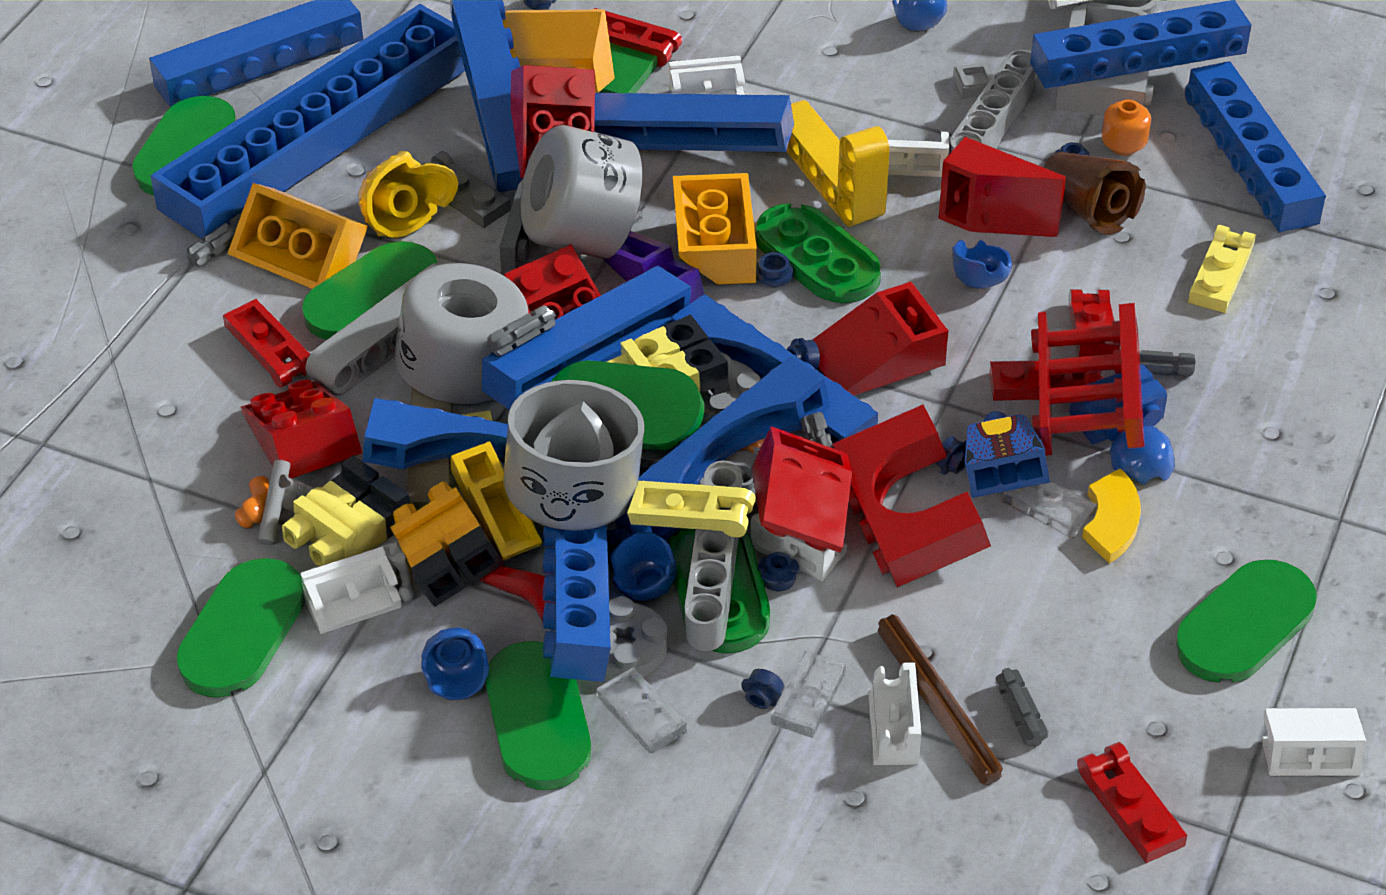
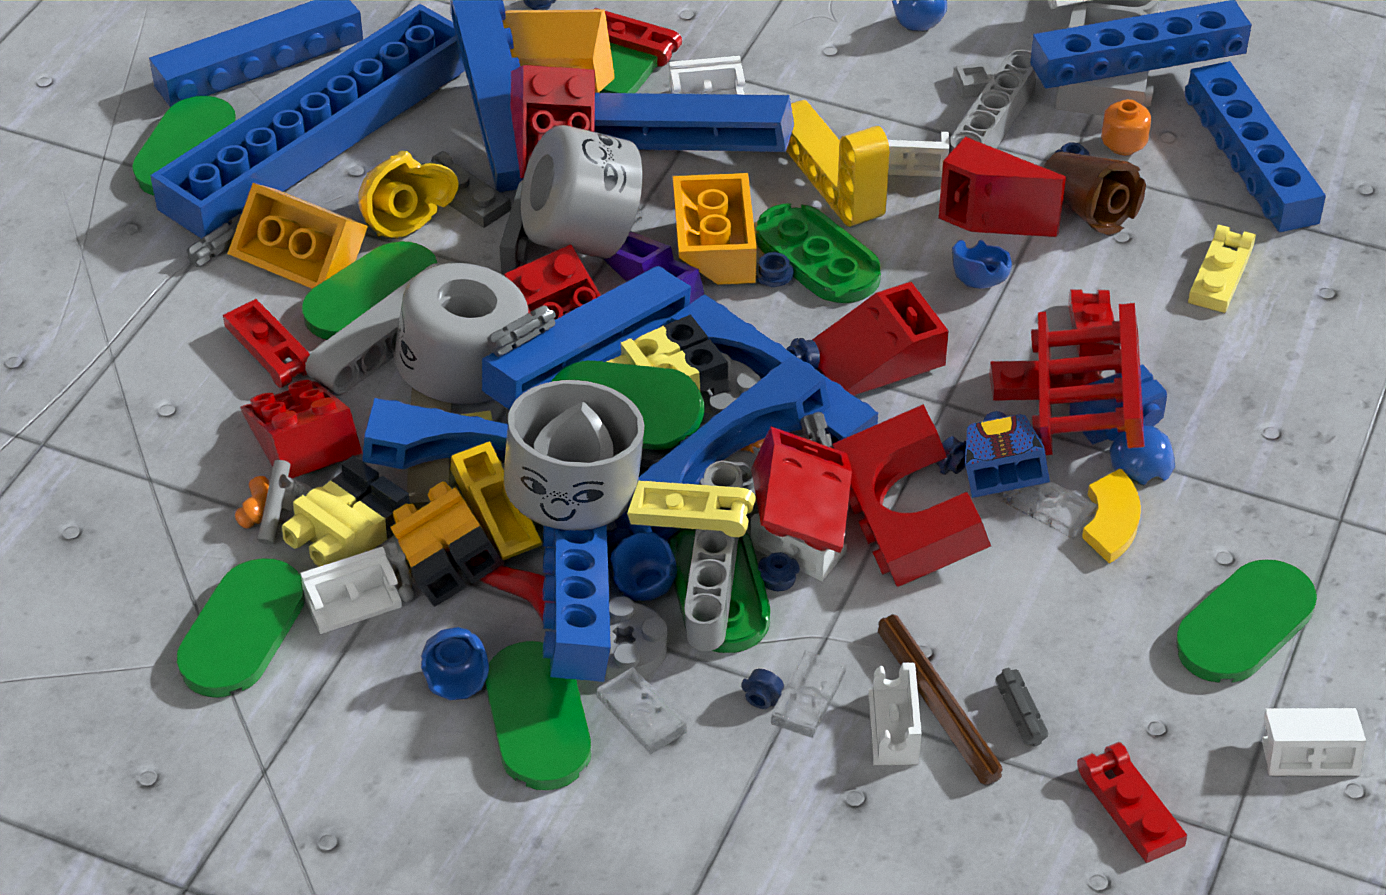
(1165, 363): dark grey axle -> none

